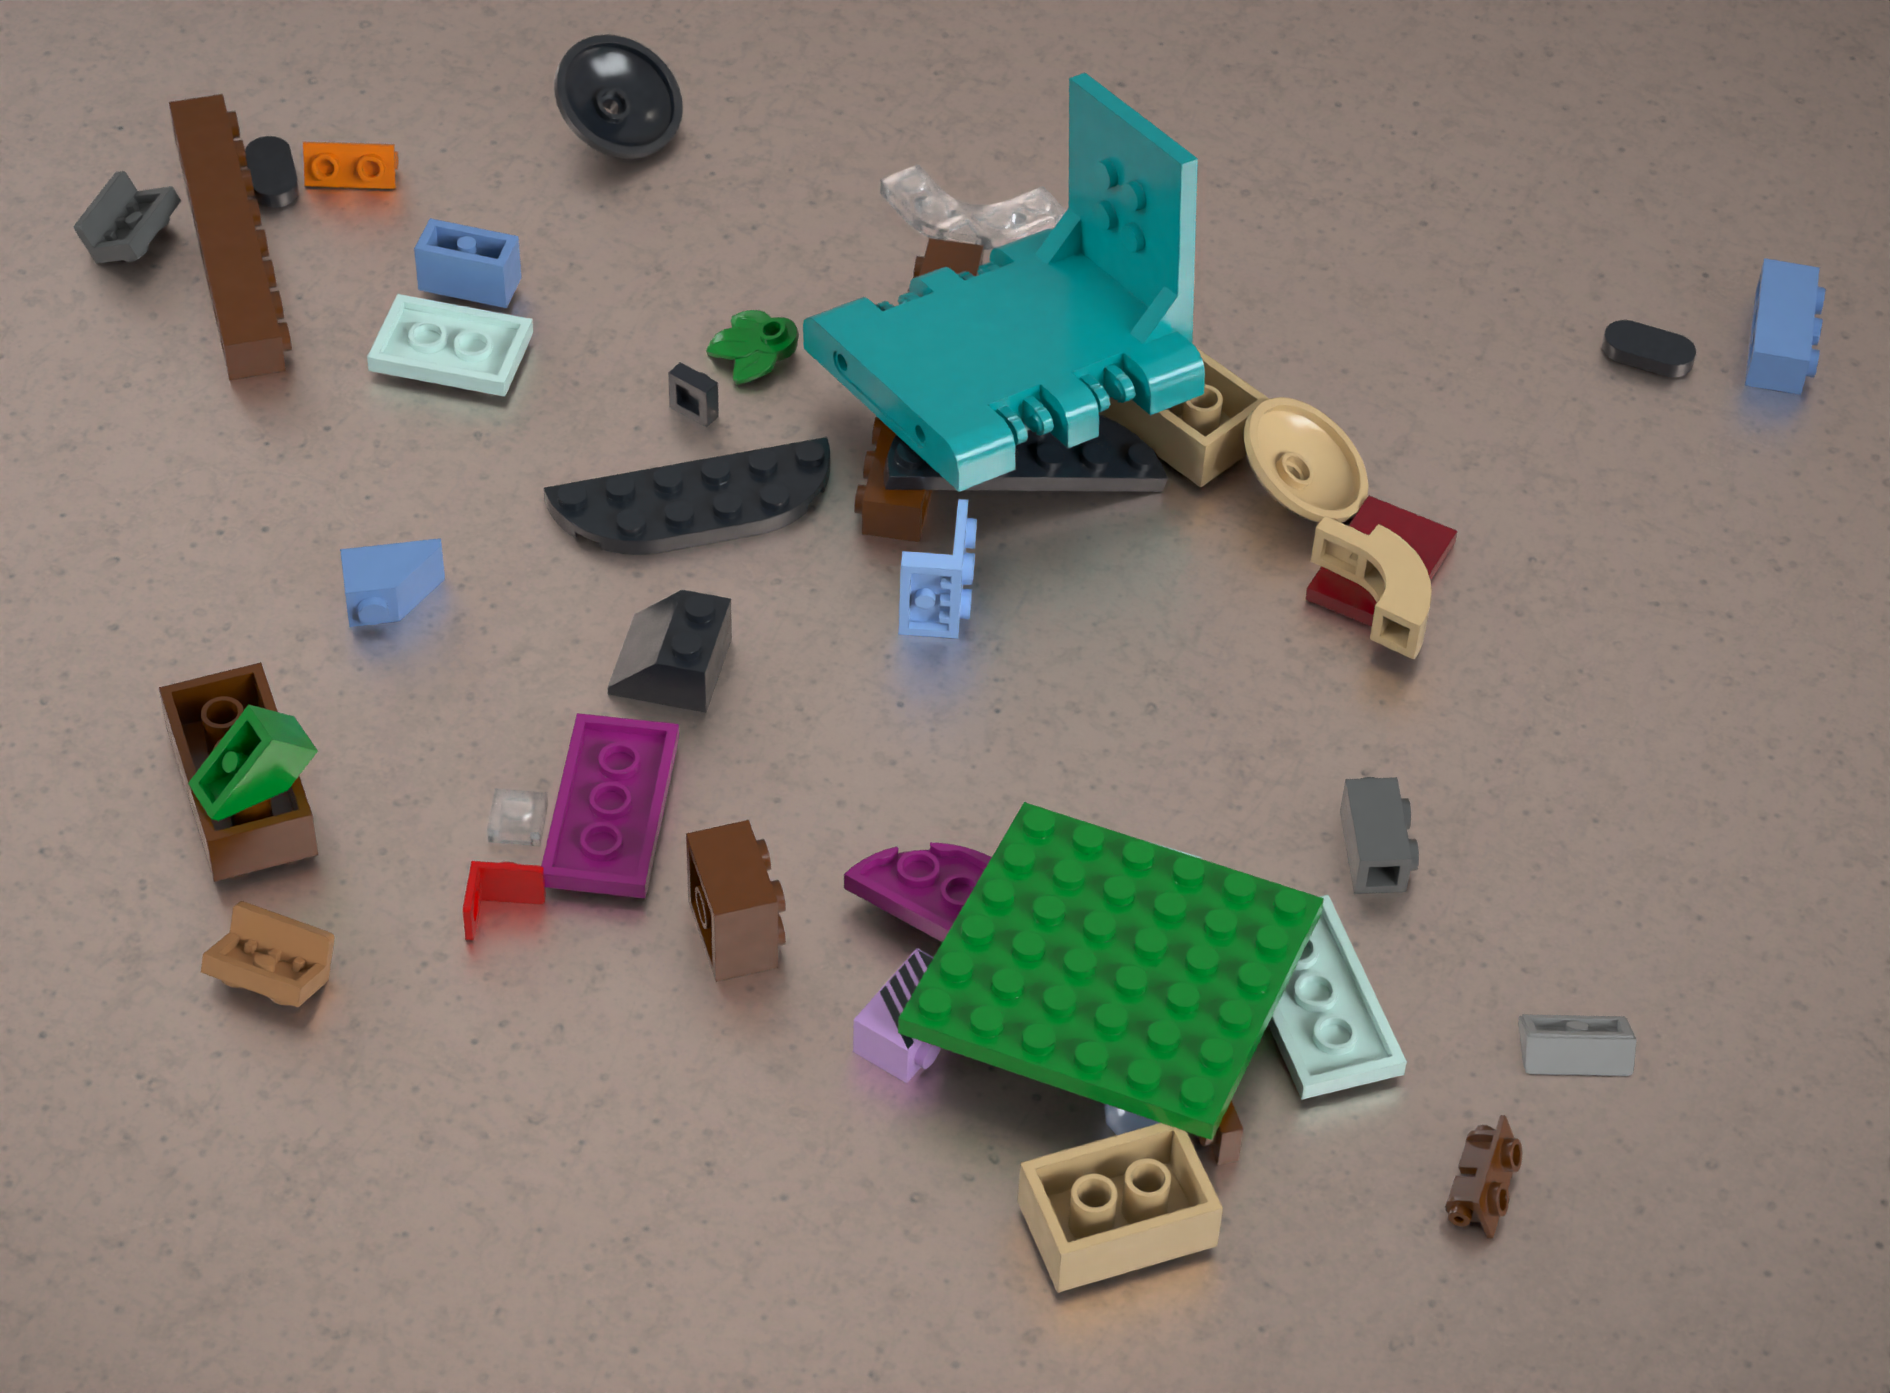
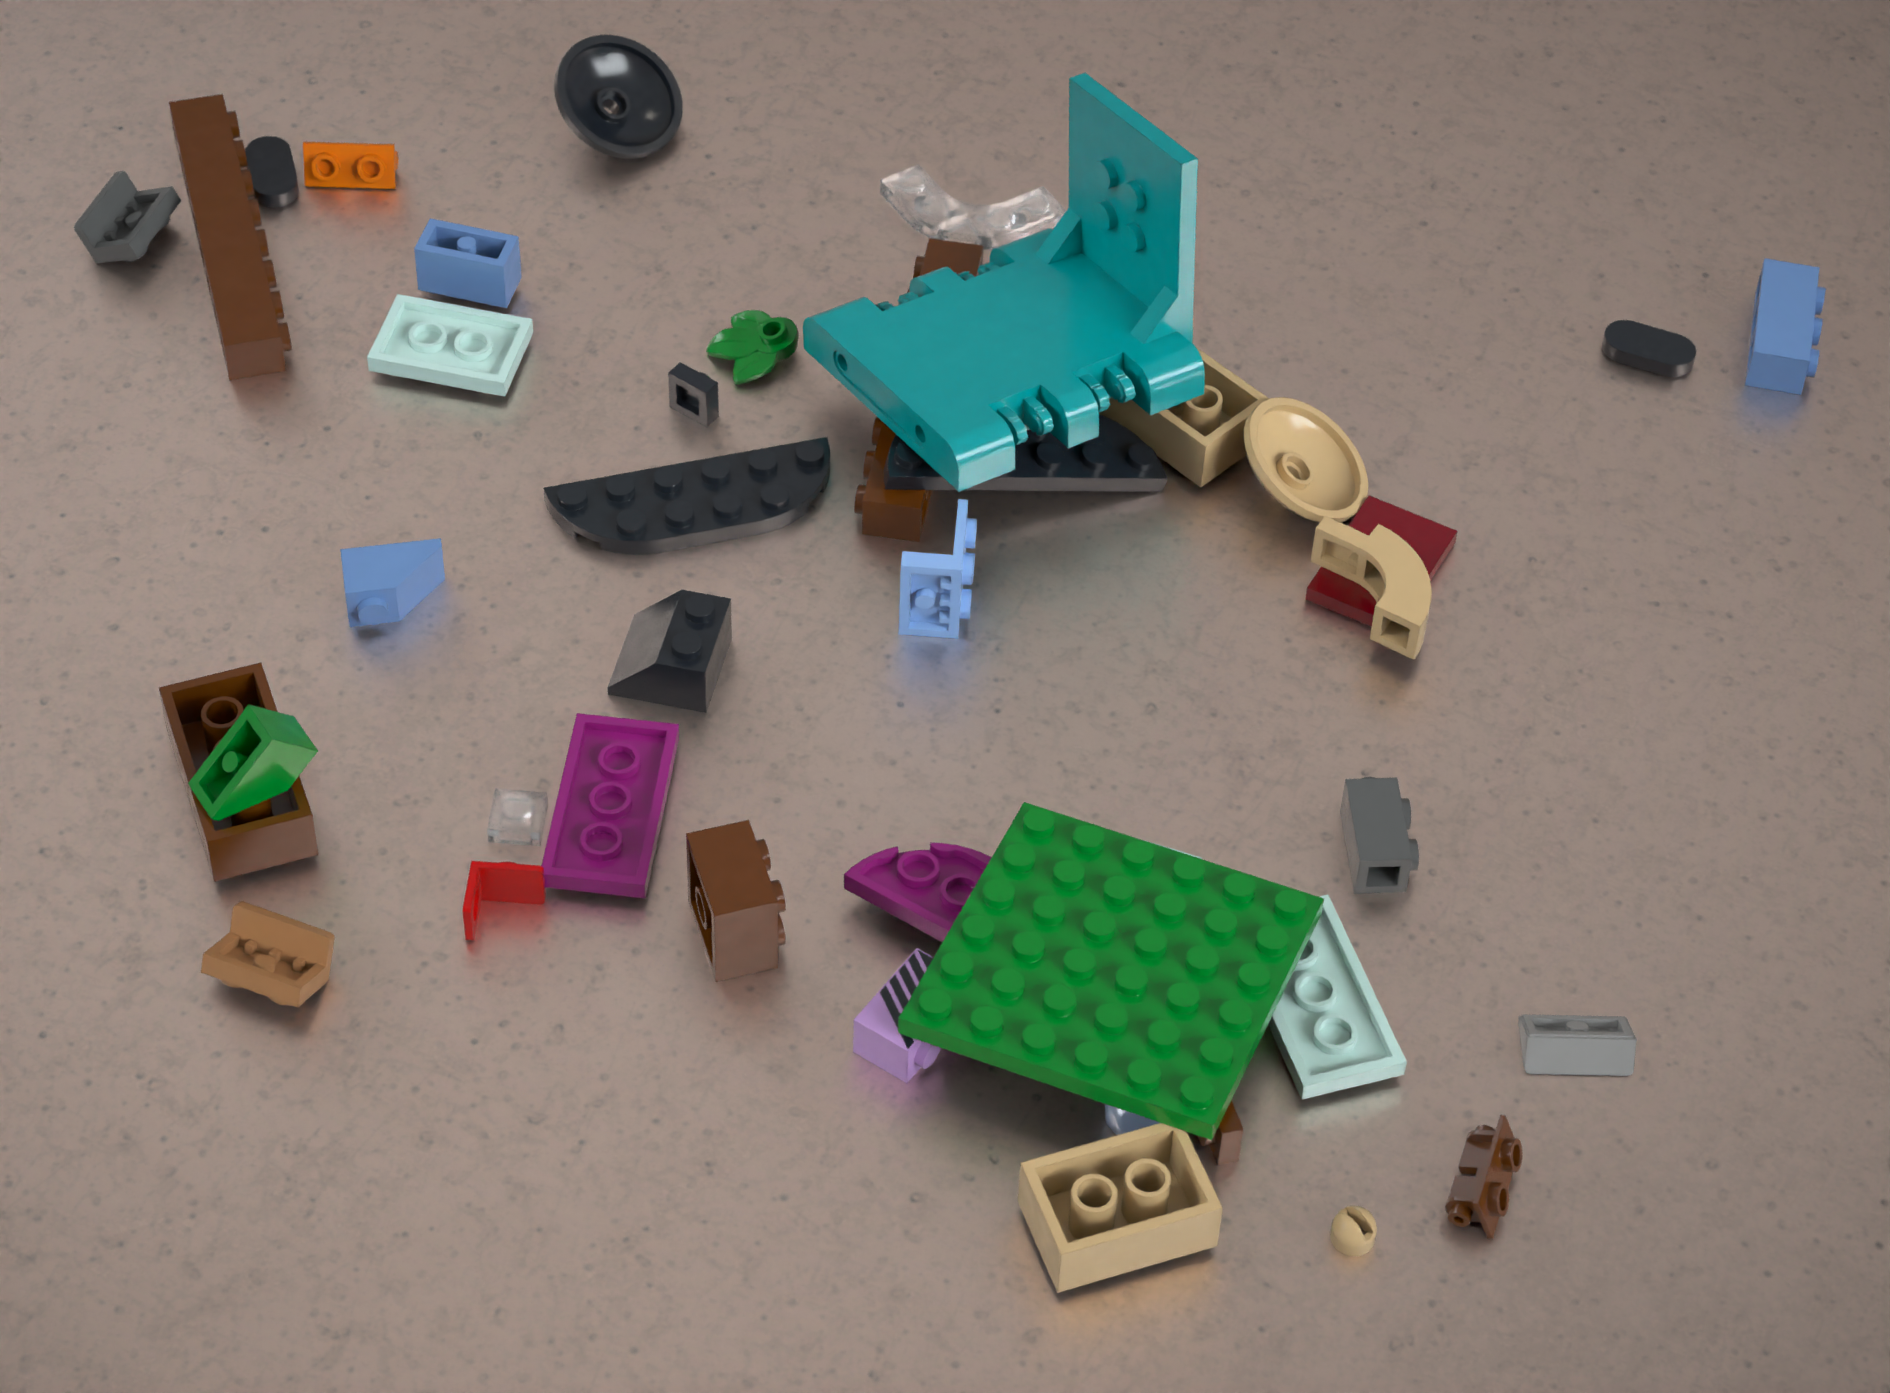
(1347, 1235): none -> tan hinge

